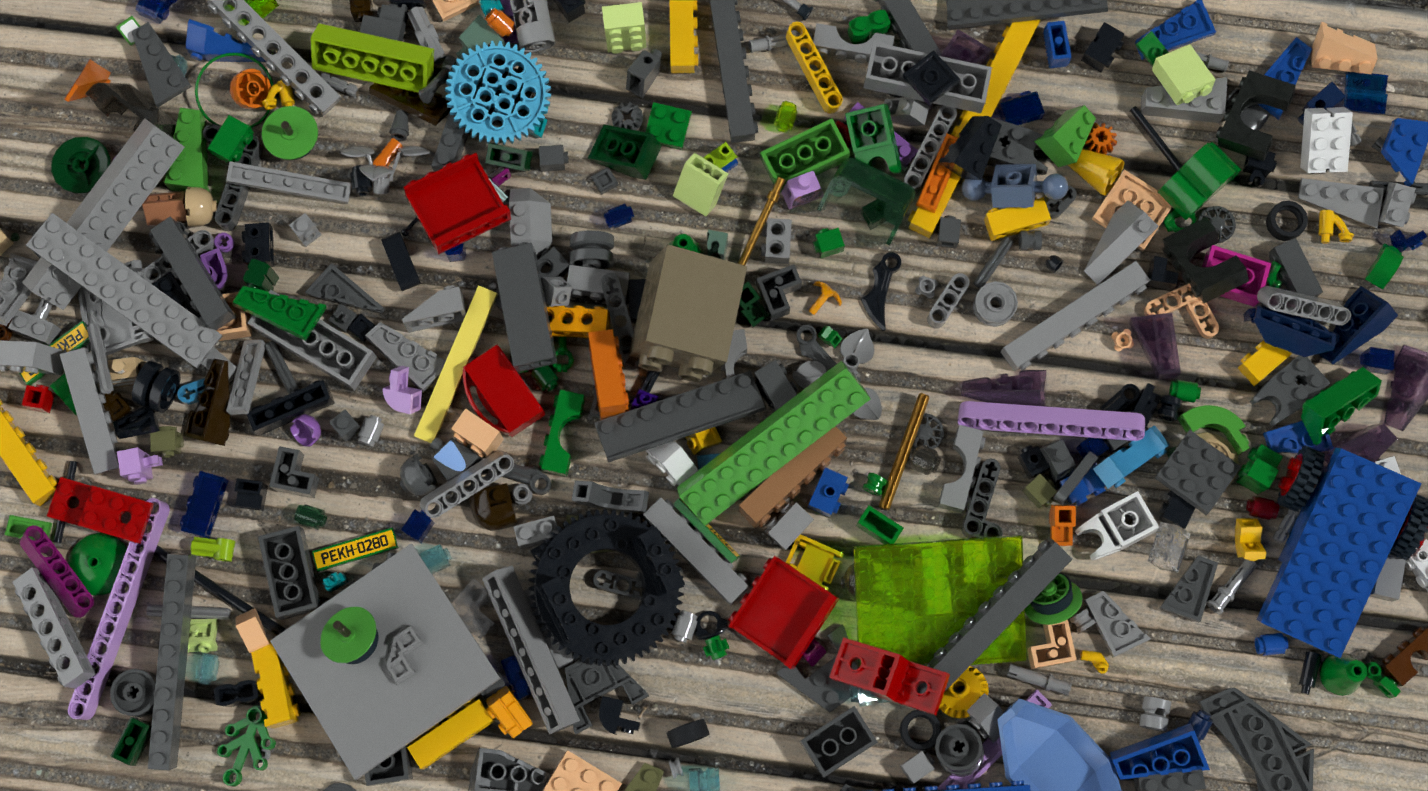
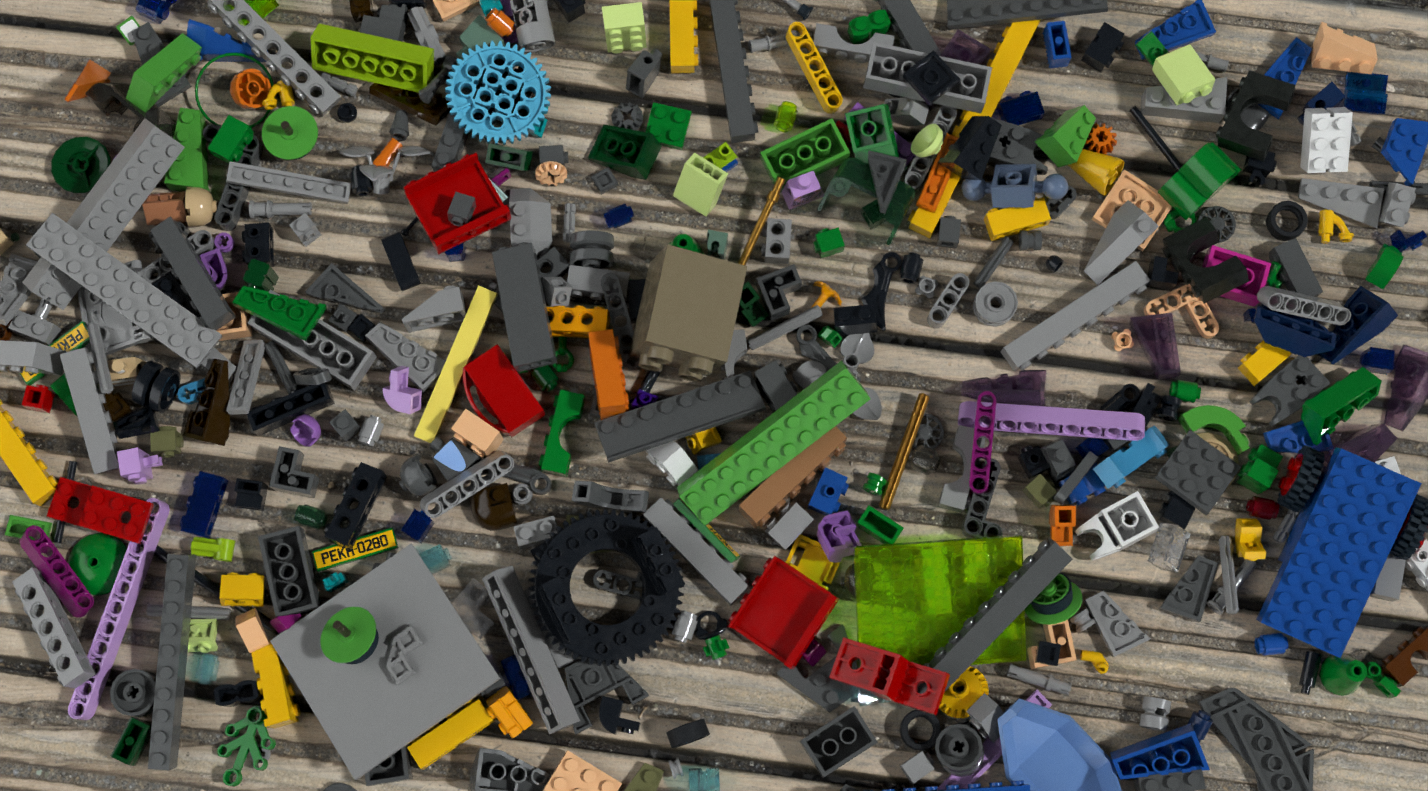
(162, 72): none -> bright green wedge
(242, 590): none -> yellow brick
(270, 209): none -> light grey pin
(283, 623): none -> magenta slope
(312, 376): none -> dark grey beam
(347, 112): none -> black plate
(347, 536): none -> black brick
(461, 209): none -> dark grey brick
(555, 168): none -> light nougat gear
(569, 221): none -> light grey axle
(784, 327): none -> light grey axle
(837, 536): none -> medium lavender brick
(855, 319): none -> black brick
(886, 173): none -> dark grey wing
(911, 268): none -> black brick
(927, 141): none -> yellowish green piece
(981, 432): none -> magenta beam
(1047, 653): none -> black plate
(1228, 575): none -> light grey axle

